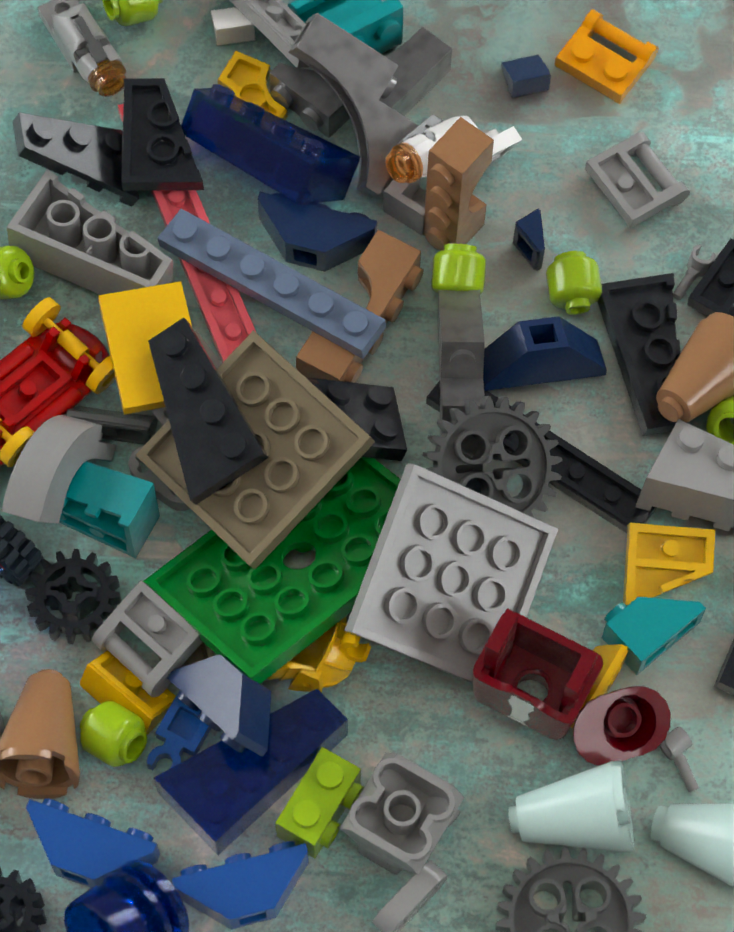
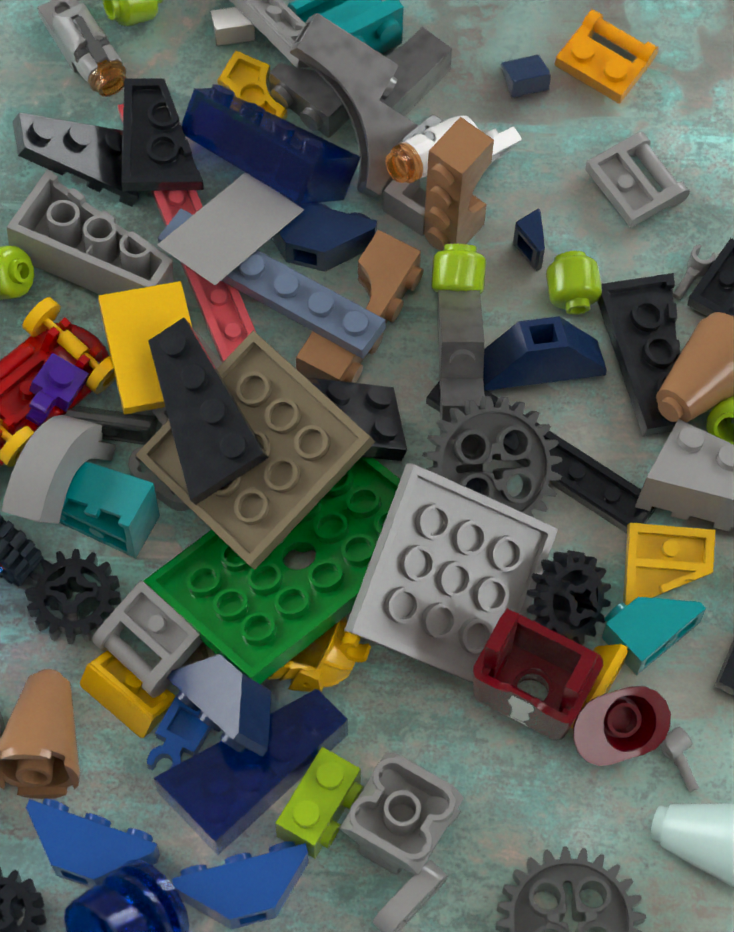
(53, 386): none -> dark purple plate
(113, 734): lime head -> none
(230, 228): none -> light grey sticker
(569, 595): none -> black gear
(578, 811): light aqua cone -> none

